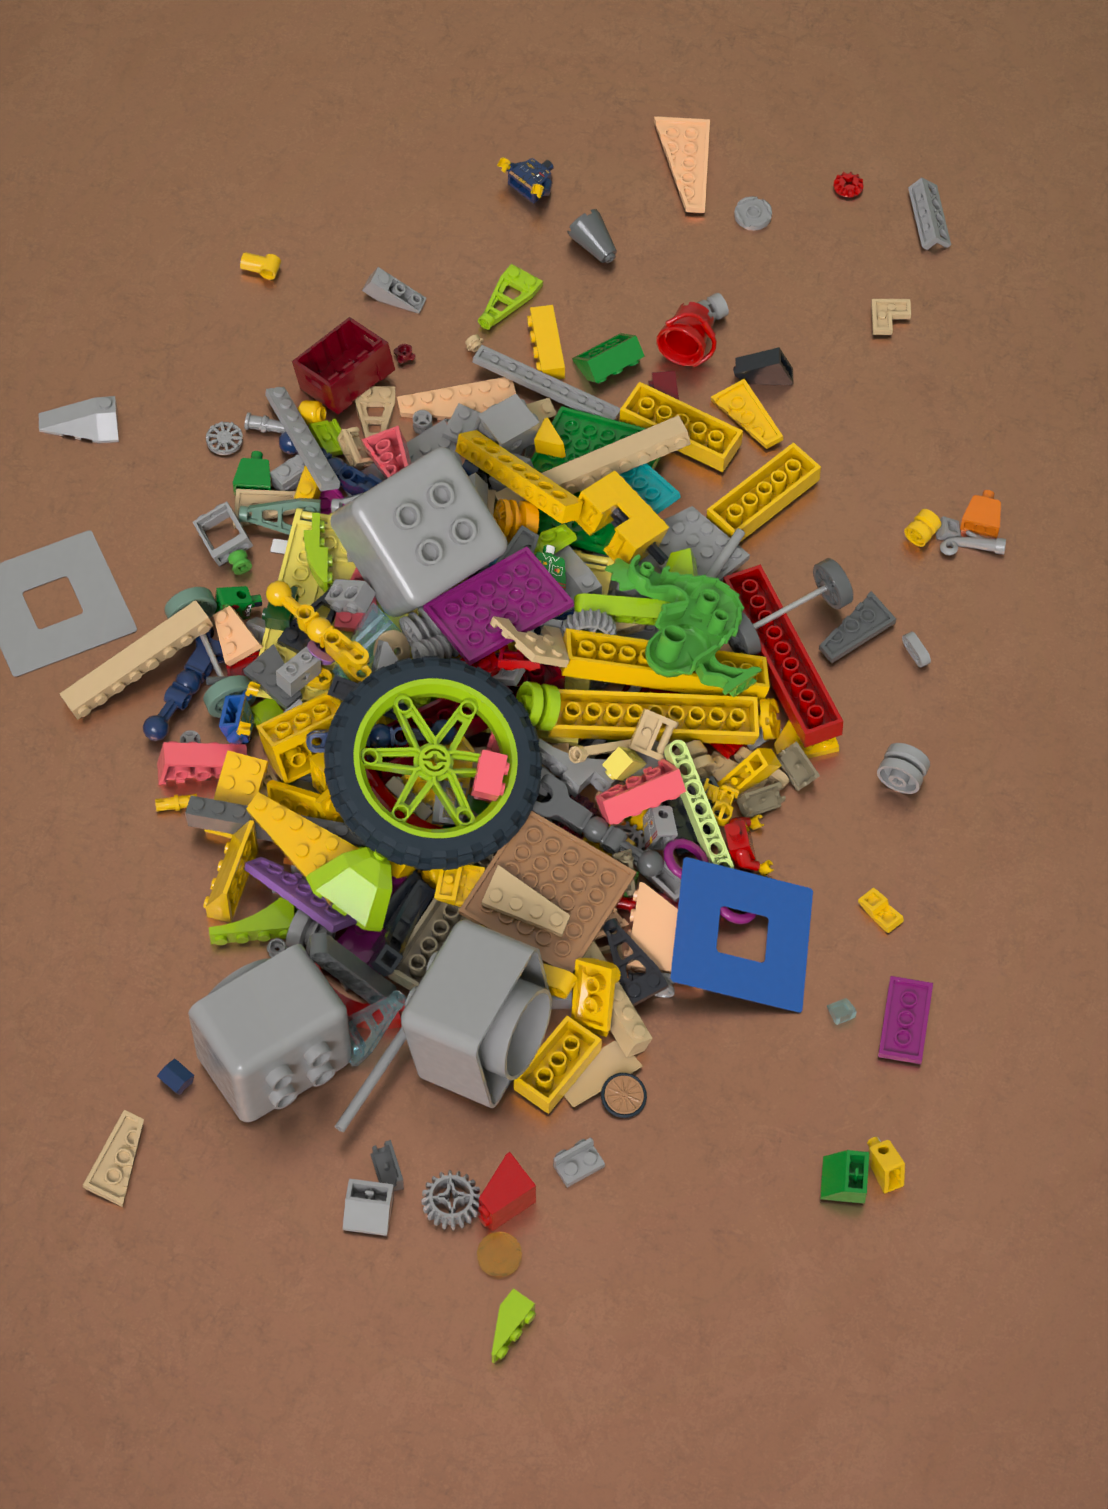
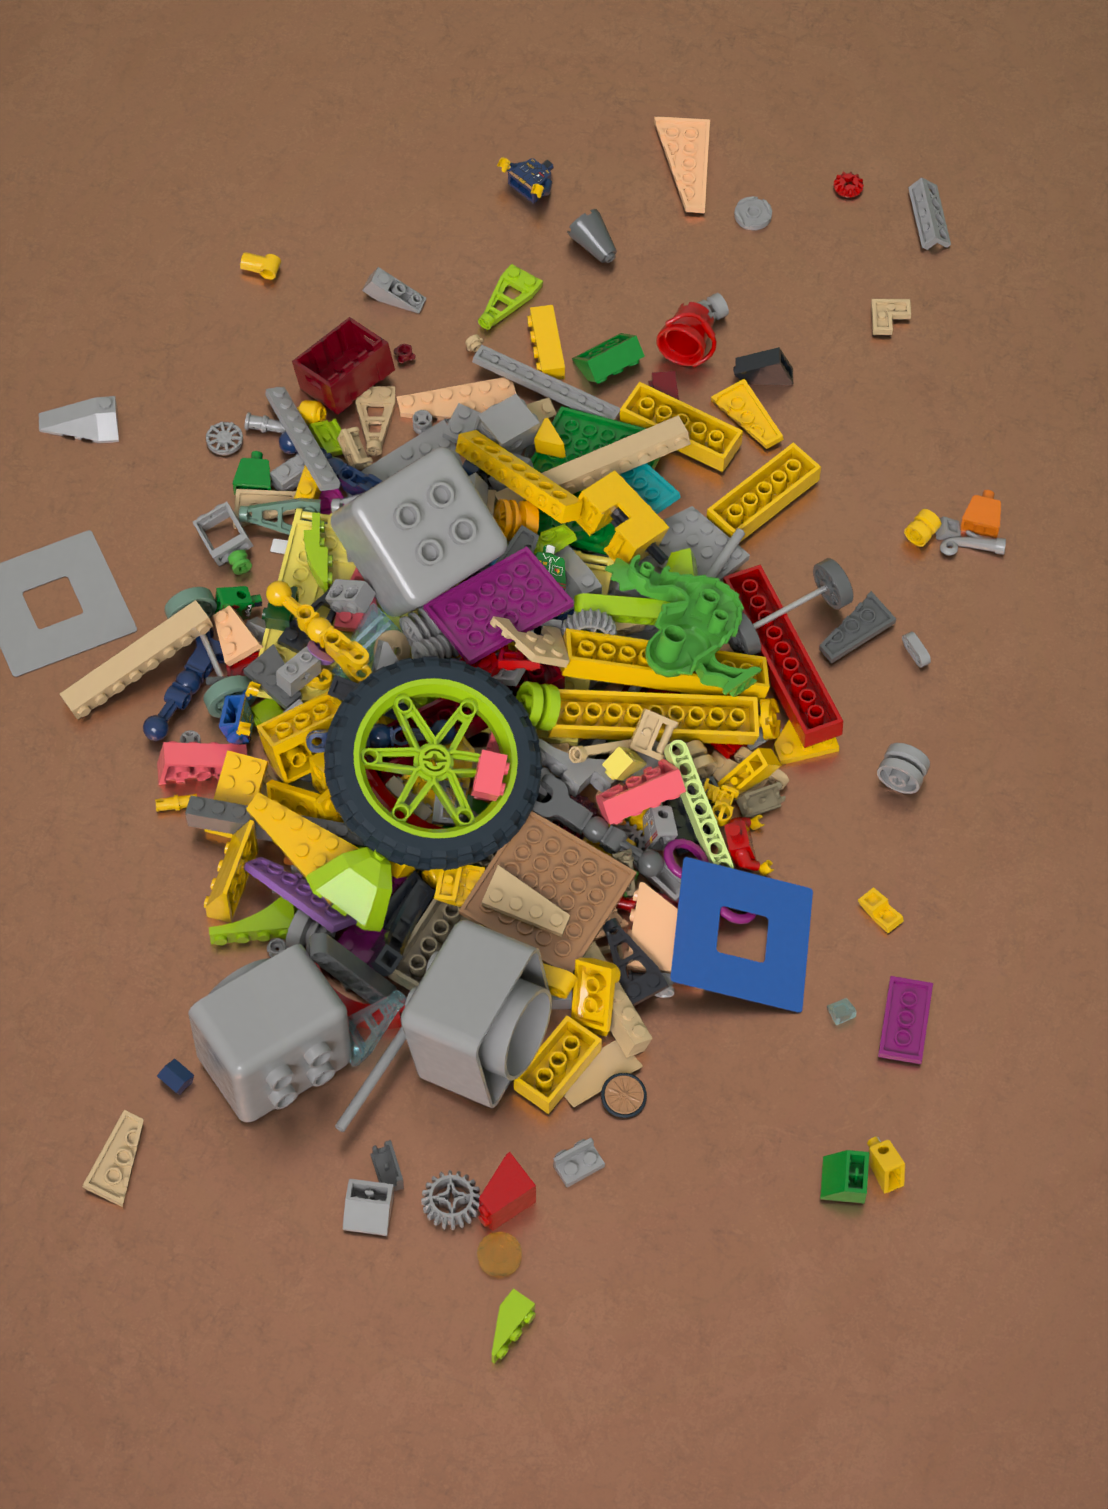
(388, 451): coral wedge -> none
(797, 766): dark tan hinge -> none

